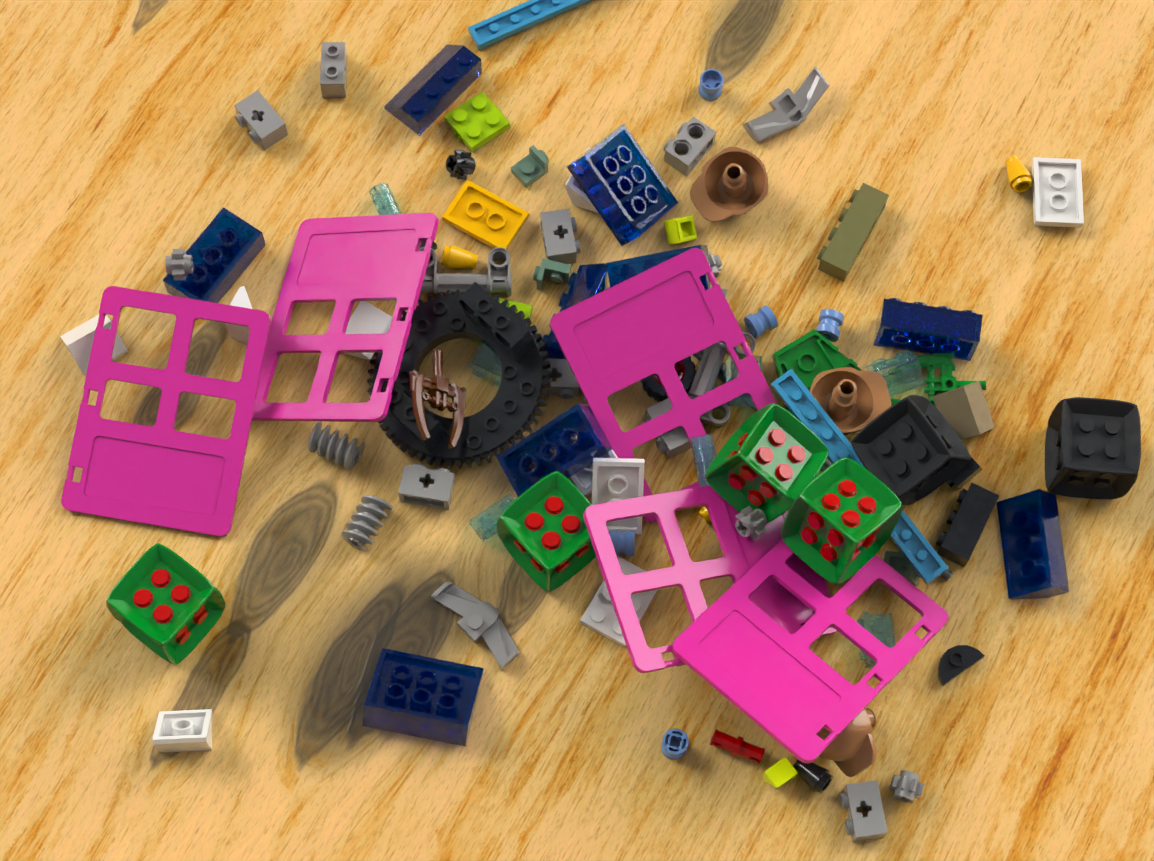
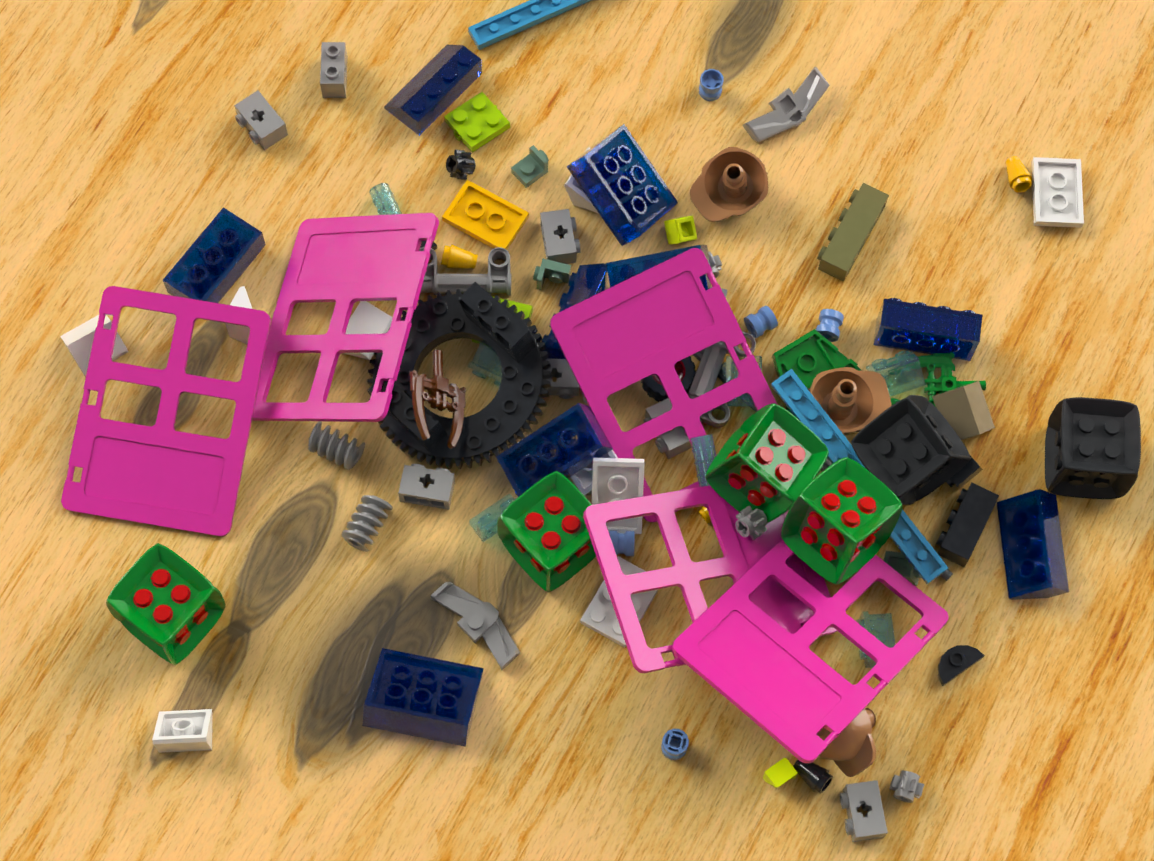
(179, 264): light grey gear -> none
(693, 148): light grey brick -> none
(737, 746): red pin -> none

